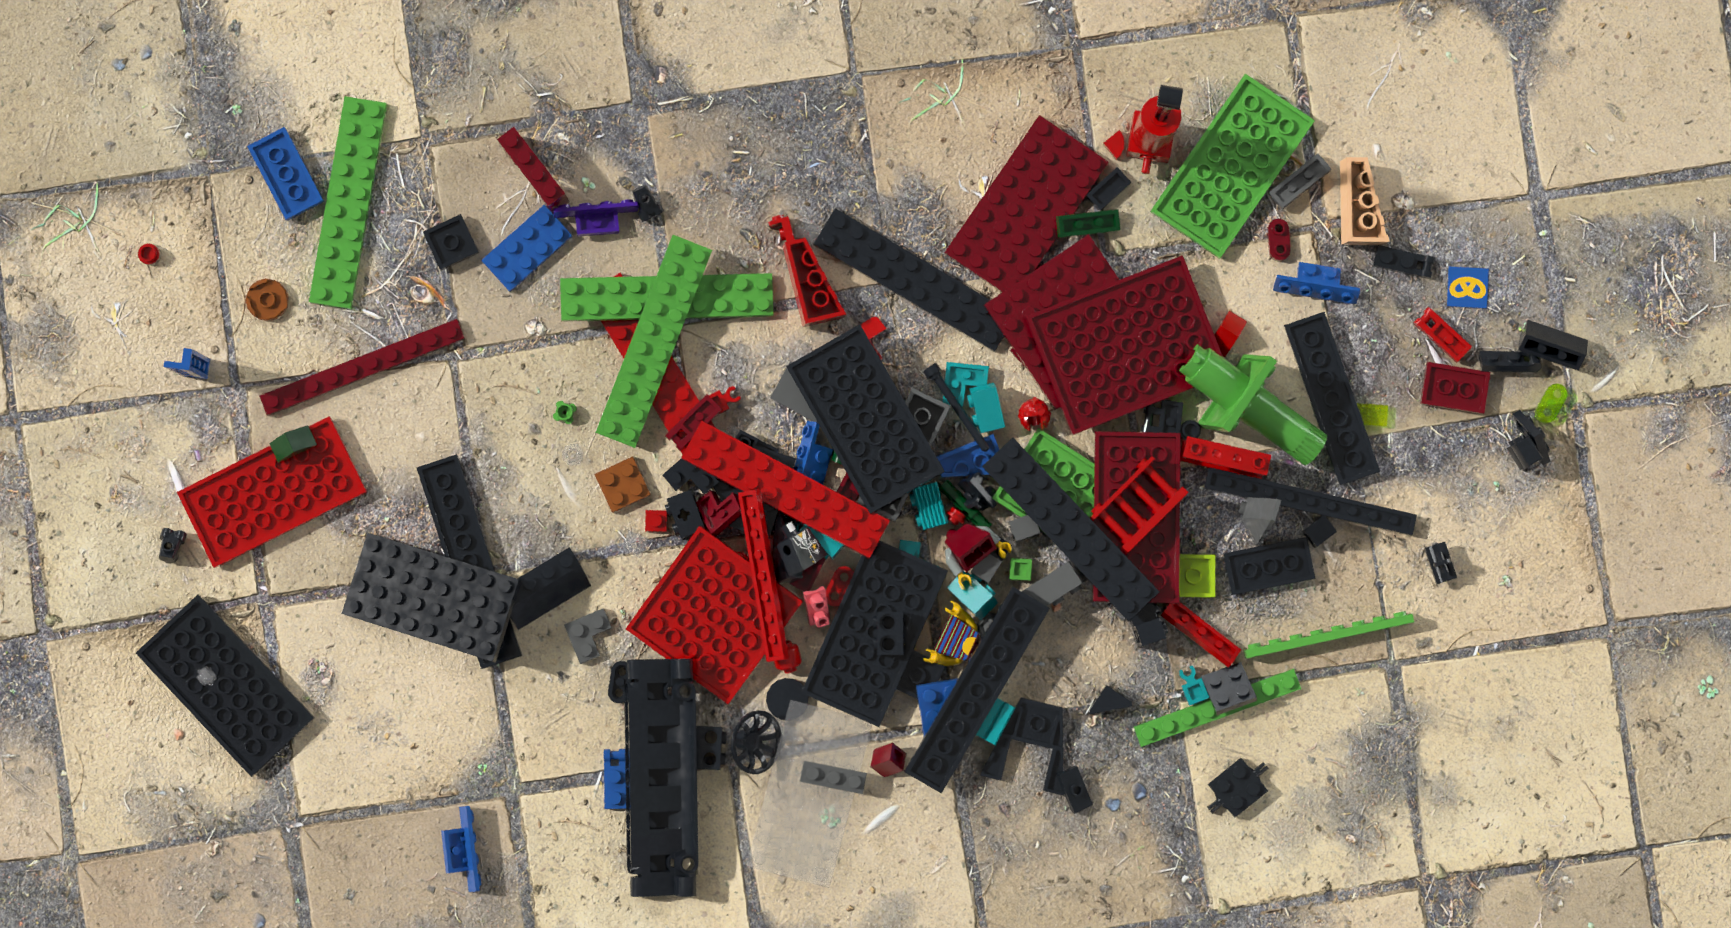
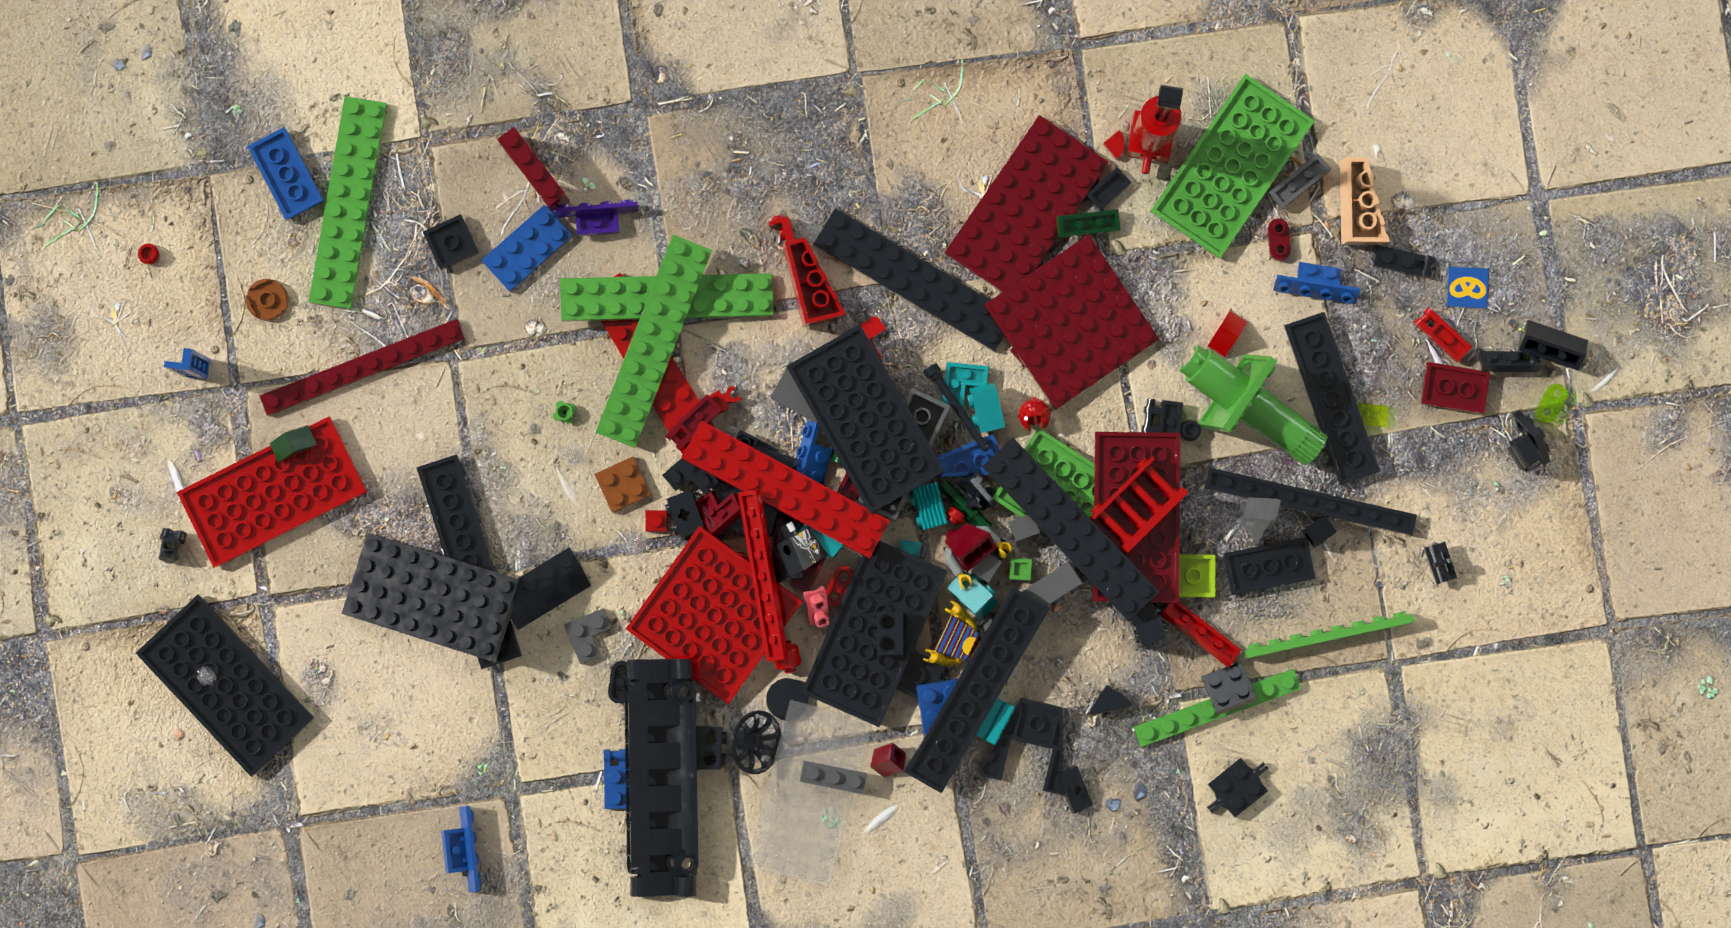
(649, 207): black plate -> none
(1122, 343): dark red plate -> none
(1193, 689): teal plate -> none
(1224, 457): red fence -> none

